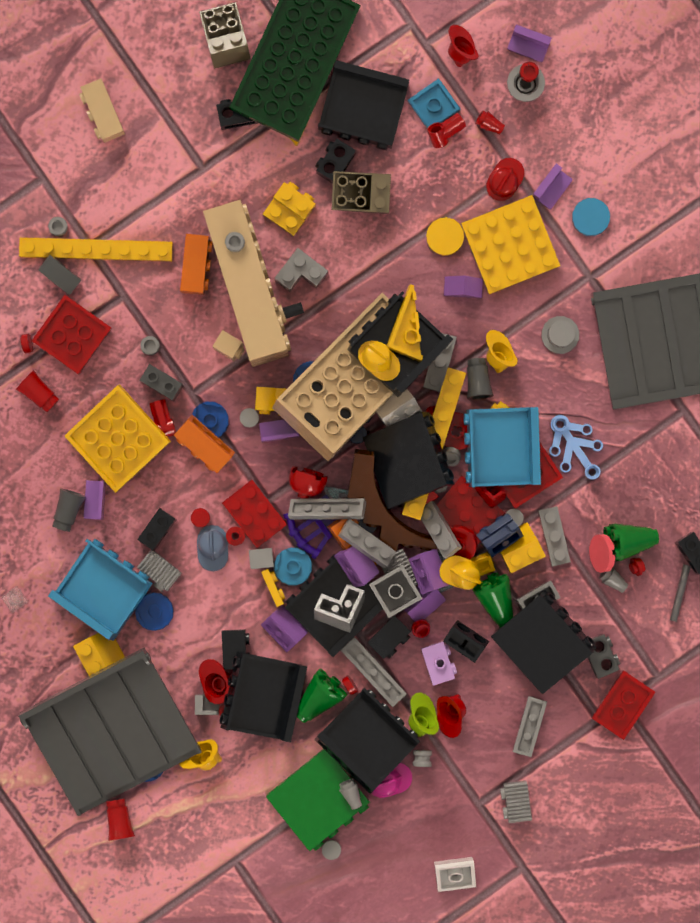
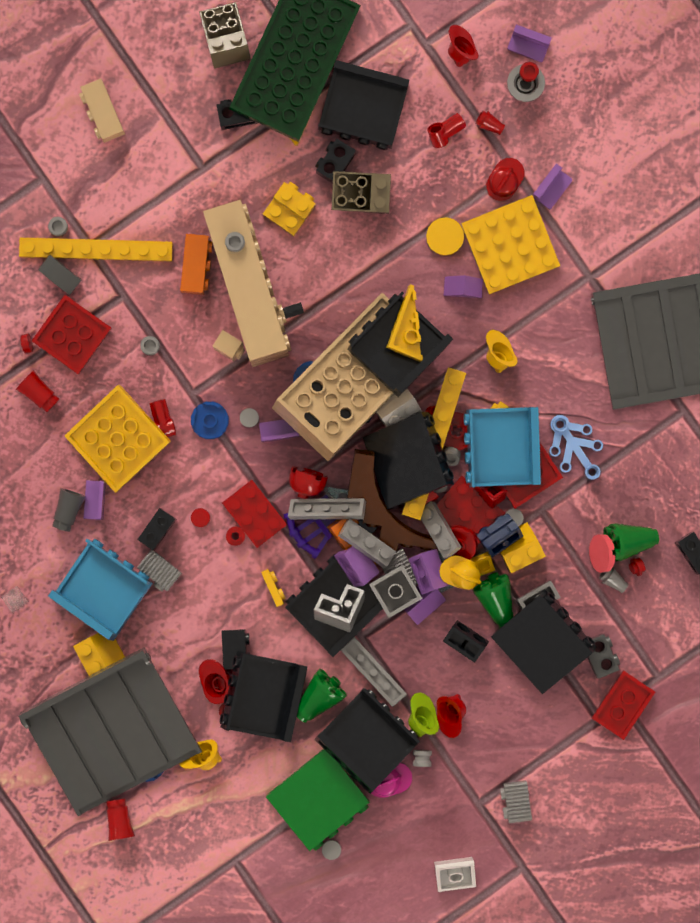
(154, 611): blue tile -> none
(161, 382): dark grey brick -> none
(204, 444): orange brick -> none
(204, 707): light grey panel -> none
(212, 548): sand blue piece -> none
(261, 558): light grey panel -> none
(266, 398): yellow brick -> none
(284, 628): medium lavender panel -> none
(293, 566): dark azure tile -> none
(299, 267): light grey brick -> none
(349, 685): red tile -> none
(350, 792): light grey cone -> none
(357, 438): dark blue tile -> none
(379, 360): yellow piece -> none
(389, 637): black brick -> none
(420, 628): red plate -> none
(434, 104): dark azure tile -> none
(438, 368): light grey plate -> none
(438, 663): lavender brick -> none
(478, 379): dark grey plant -> none
(529, 726): light grey plate -> none
(554, 536): light grey plate -> none
(560, 334): light grey piece -> none
(590, 217): dark azure tile -> none
(680, 593): flat silver bar -> none

